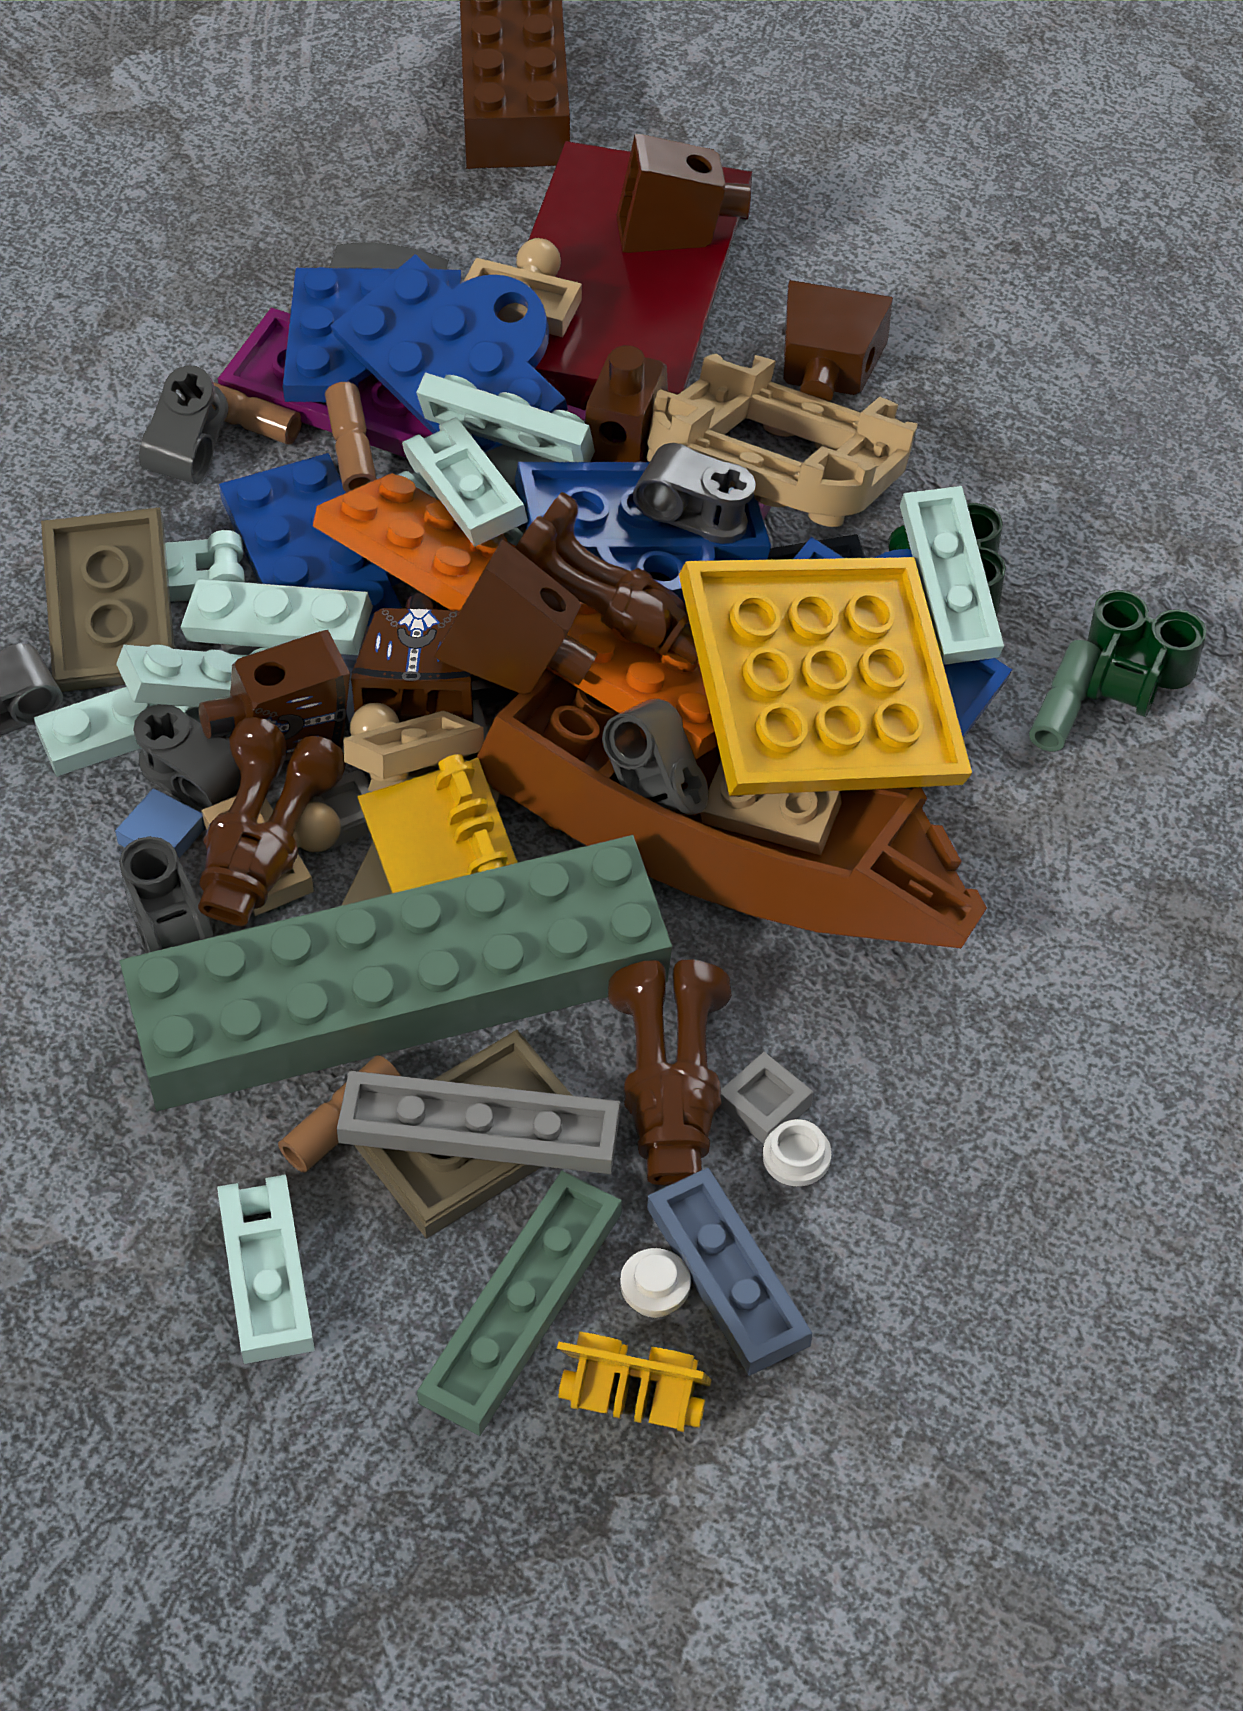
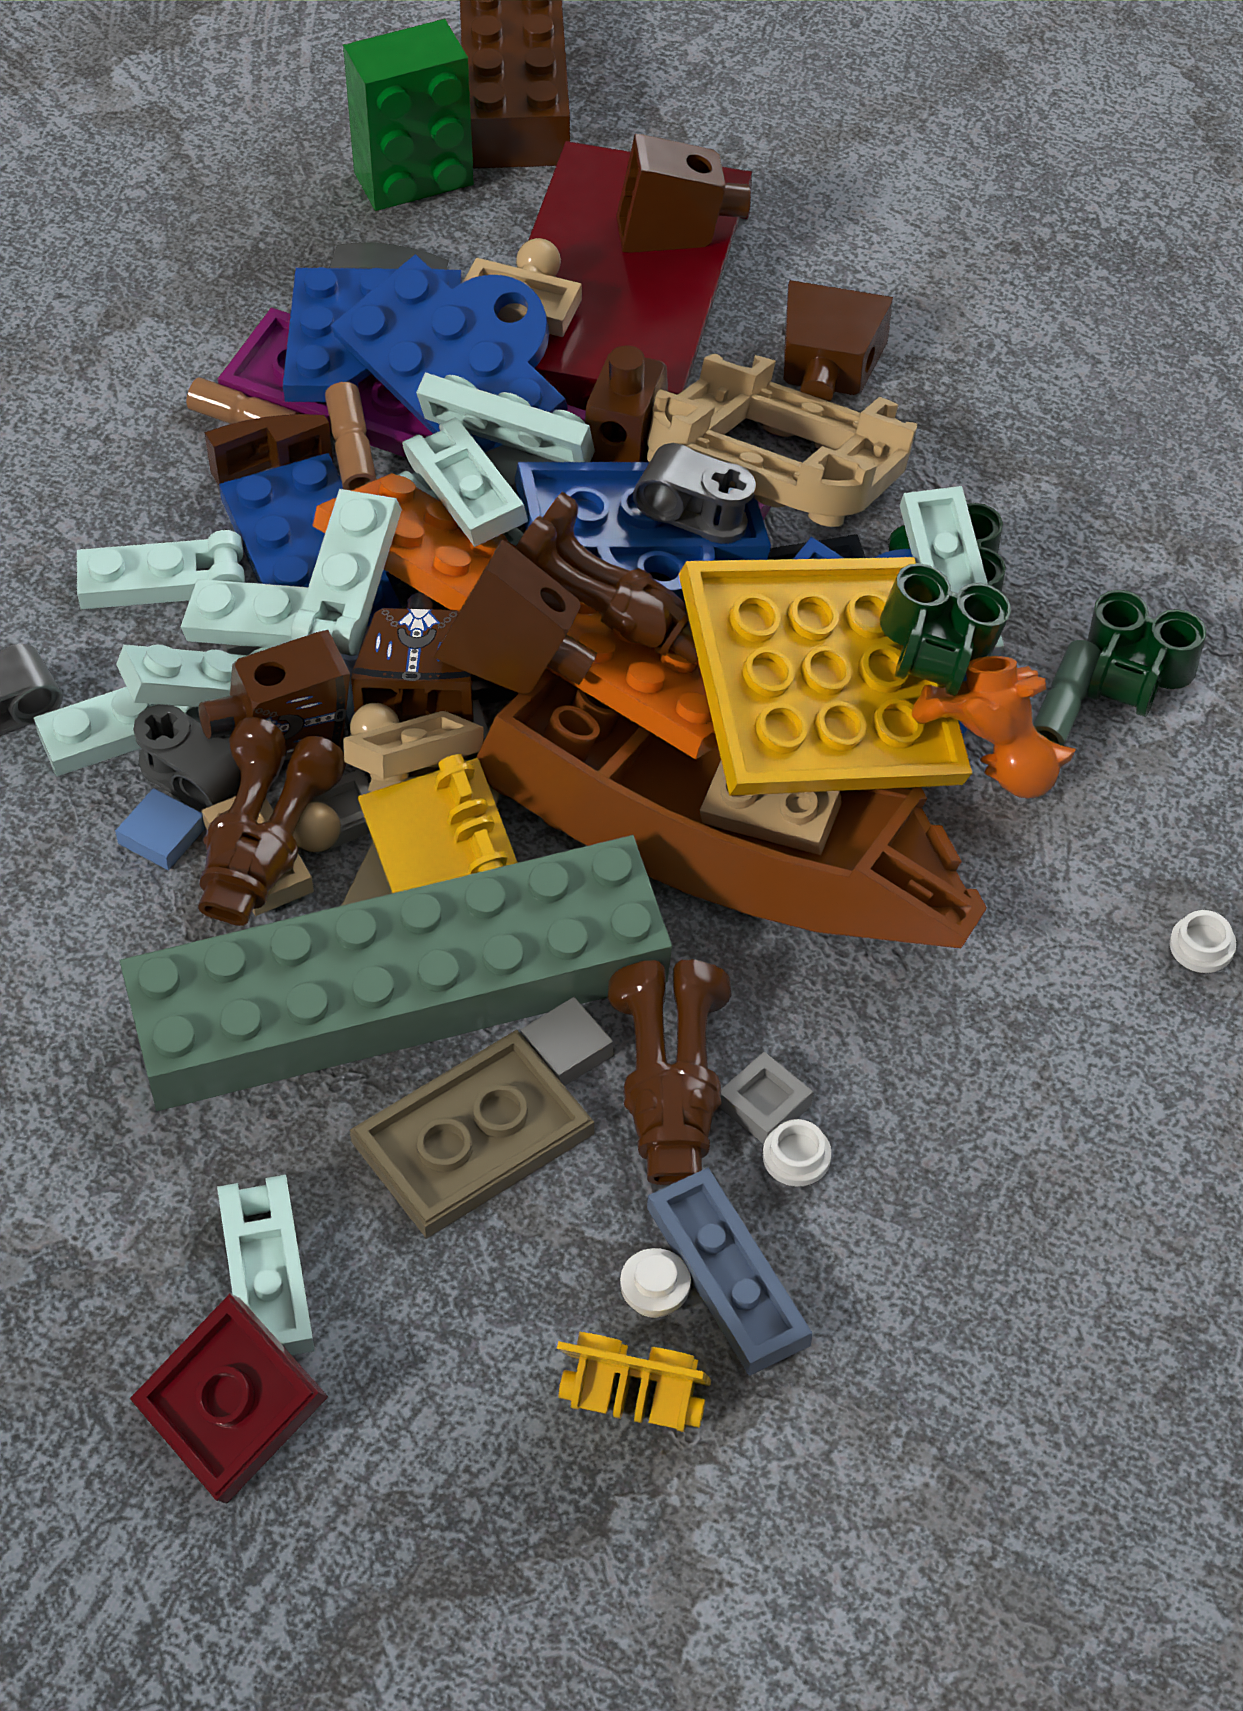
(104, 592): dark tan tile -> none
(161, 907): dark grey piece -> none
(184, 427): dark grey piece -> none
(228, 1398): none -> dark red tile
(265, 444): none -> reddish brown slope
(318, 1131): medium nougat piece -> none
(349, 568): none -> light aqua plate
(409, 114): none -> green brick
(479, 1122): light grey plate -> none
(519, 1303): sand green plate -> none
(568, 1041): none -> light grey tile
(658, 763): dark grey piece -> none
(941, 627): none -> dark green piece
(999, 709): none -> orange animal
(1203, 942): none -> white plate

